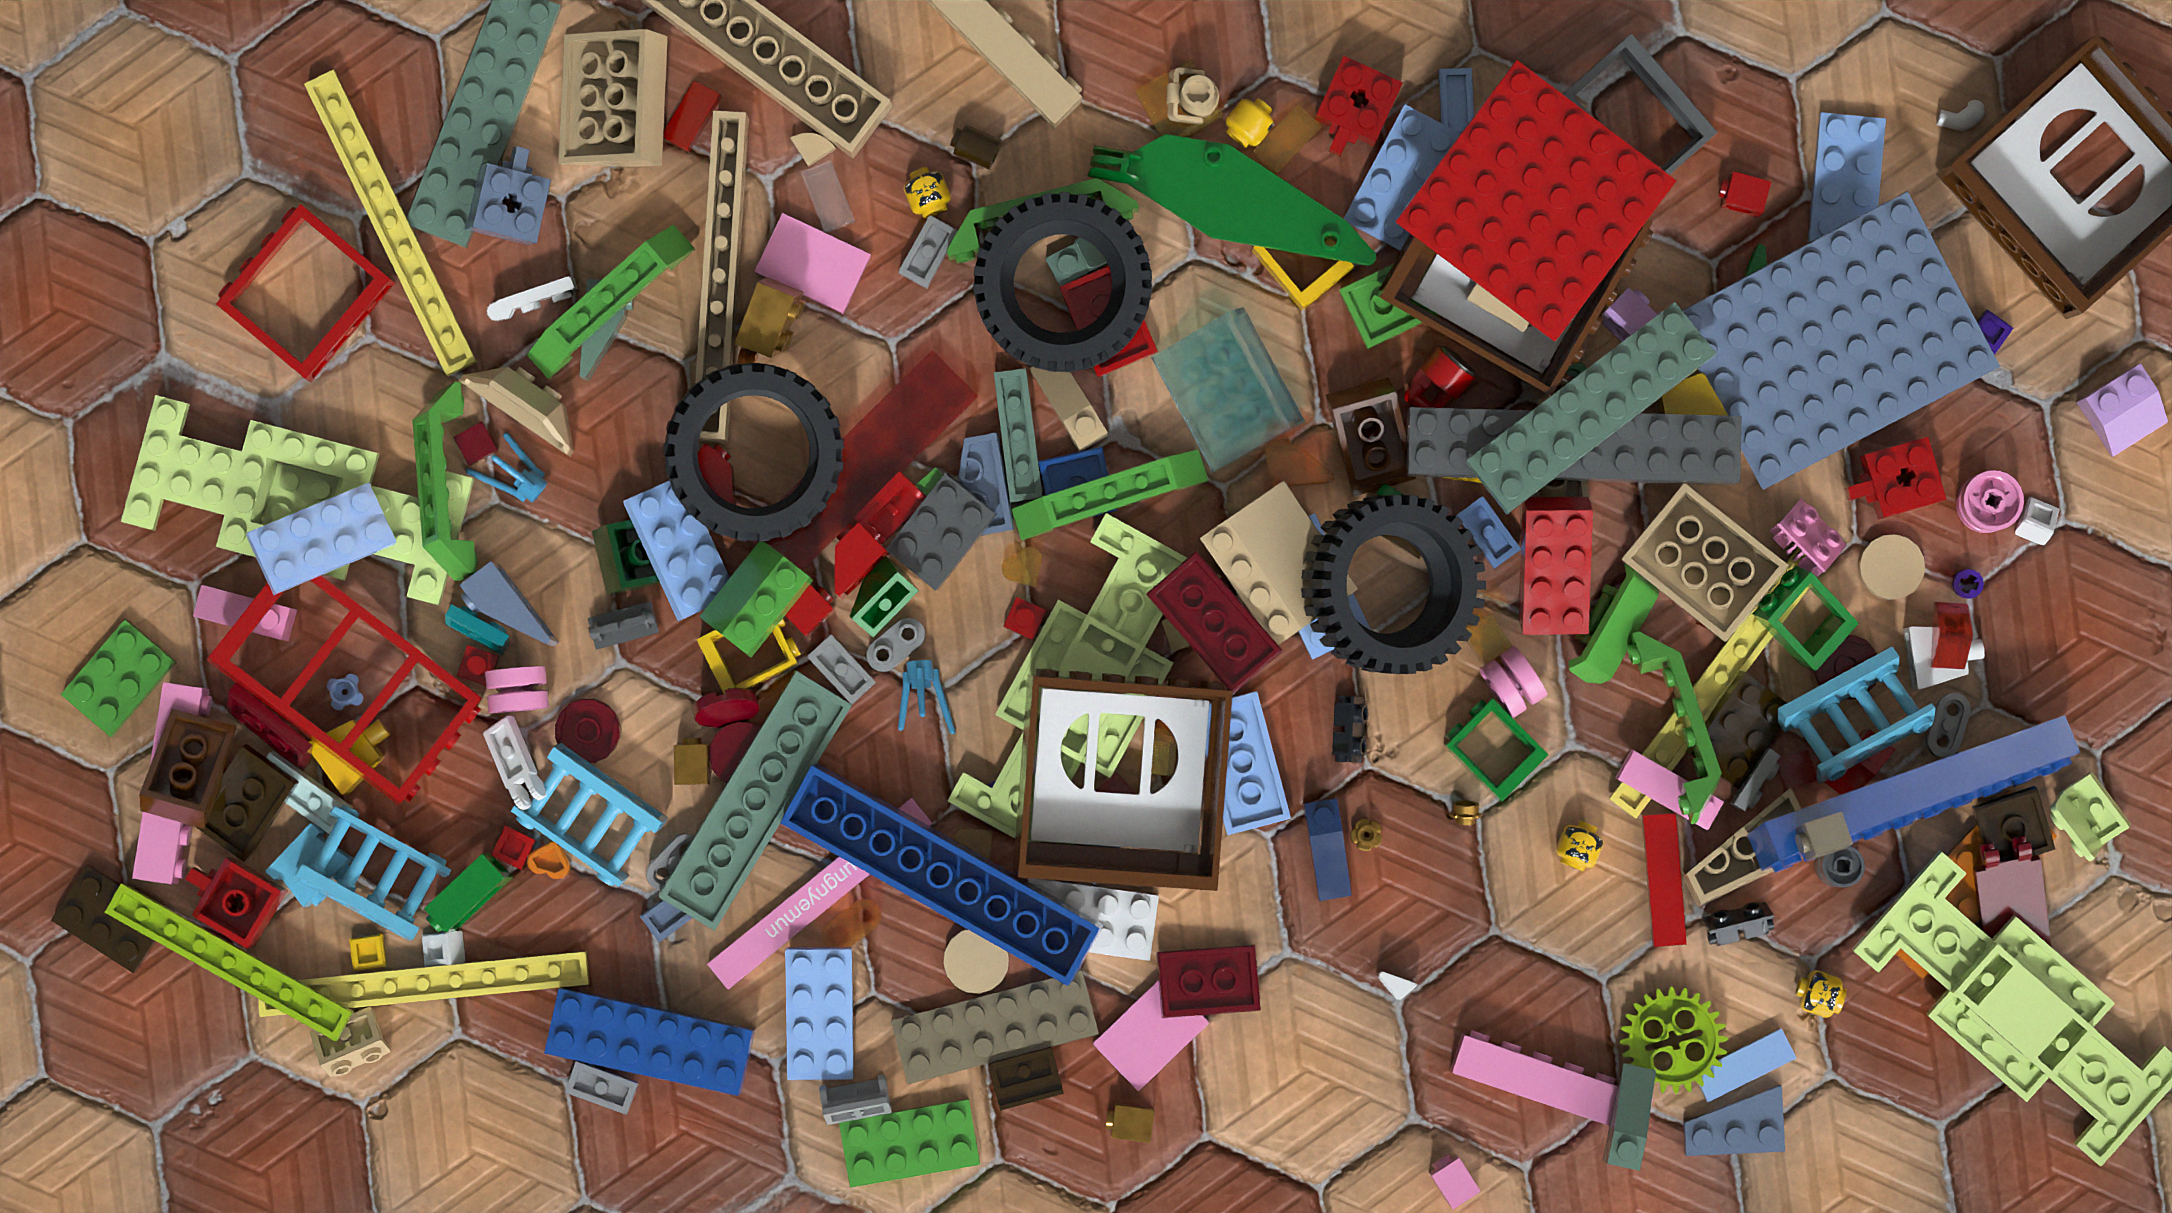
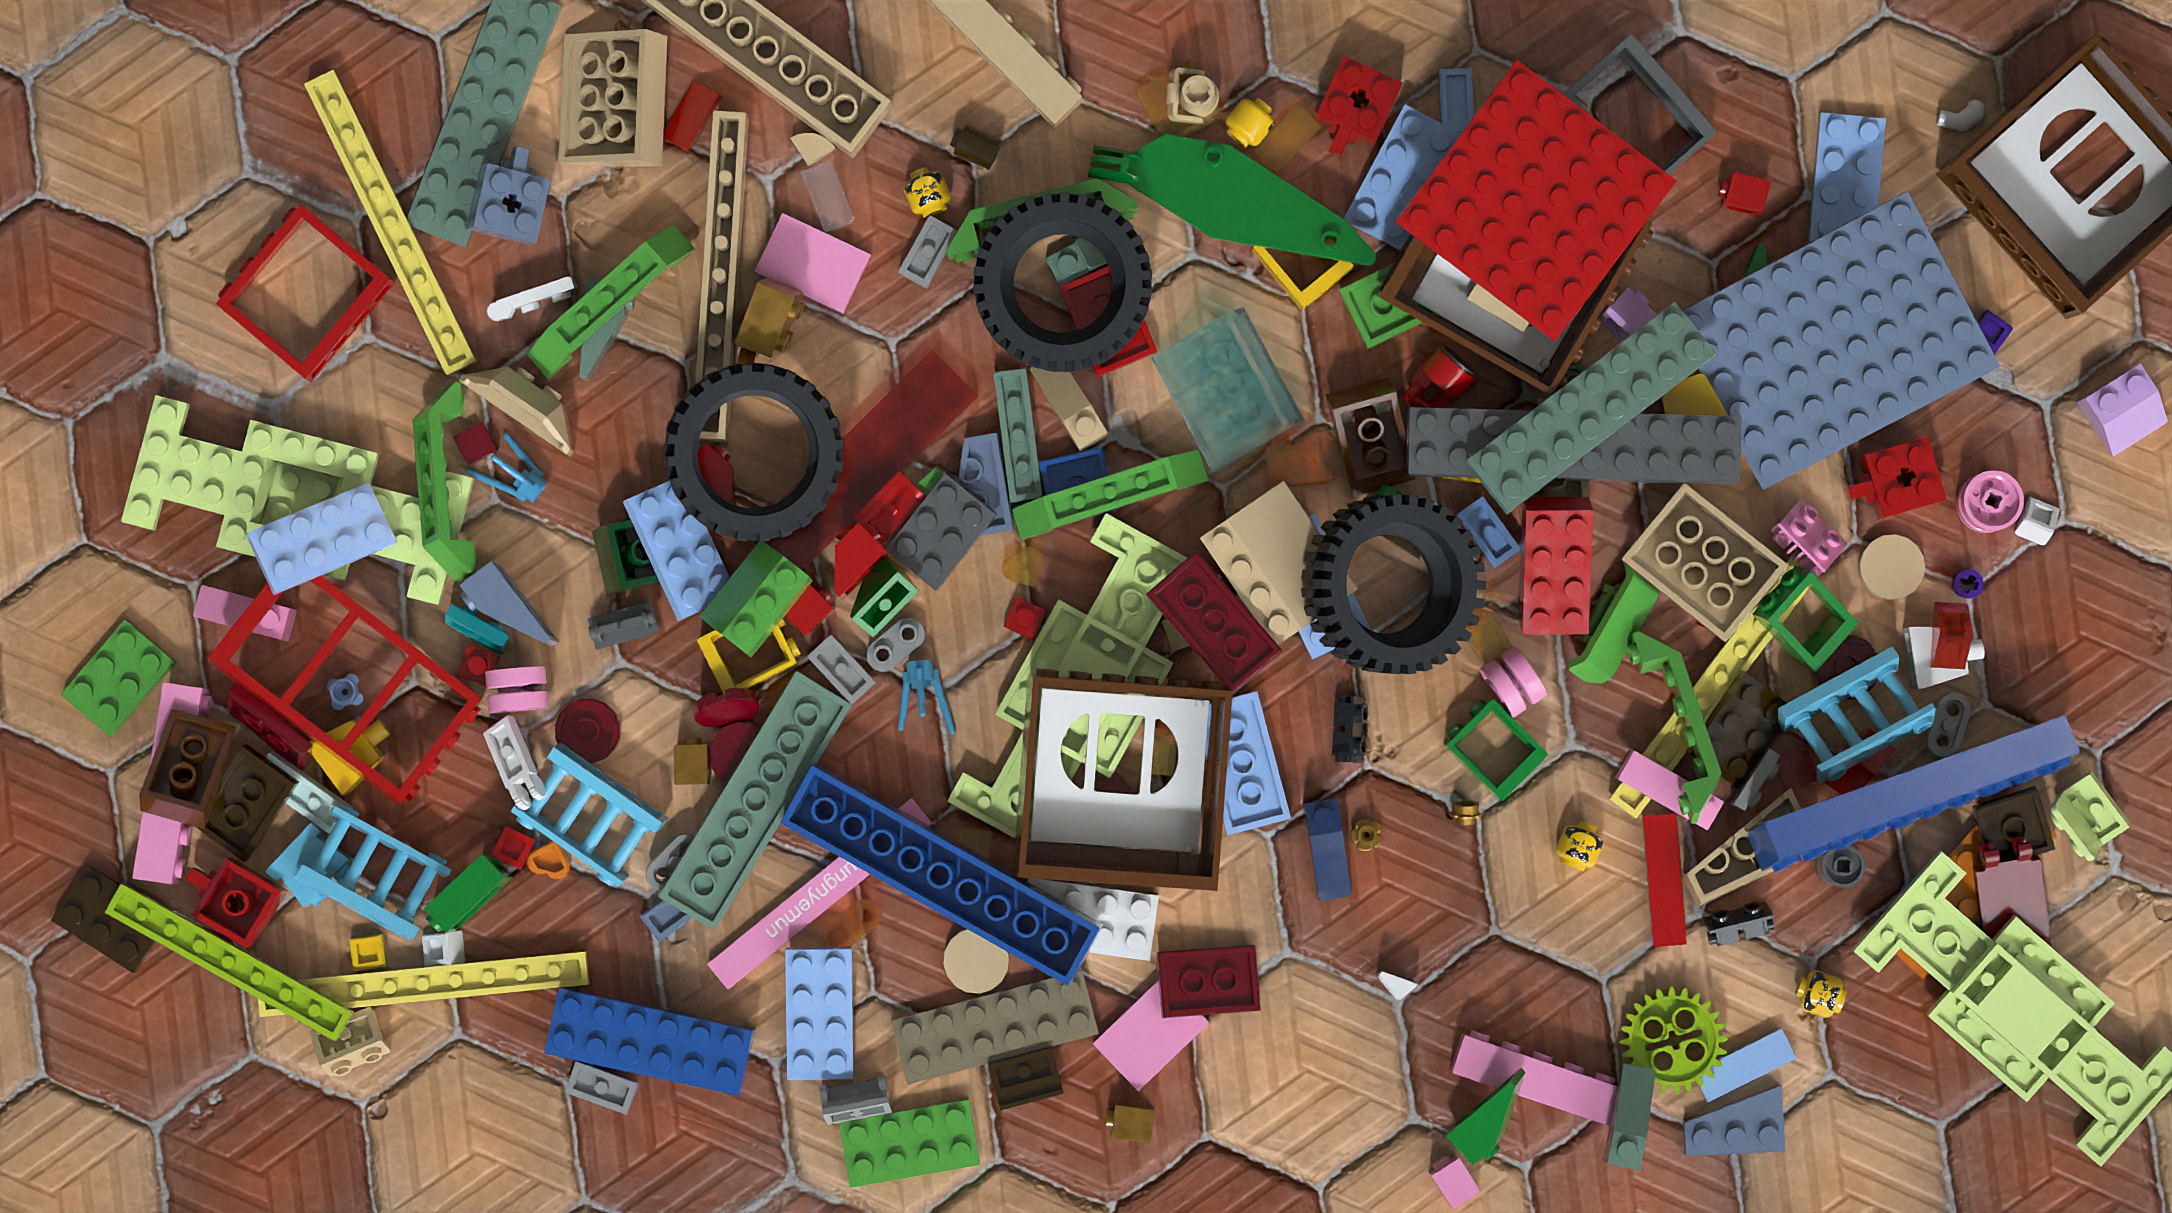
(1484, 1125): none -> green slope
(1823, 836): dark tan brick -> none

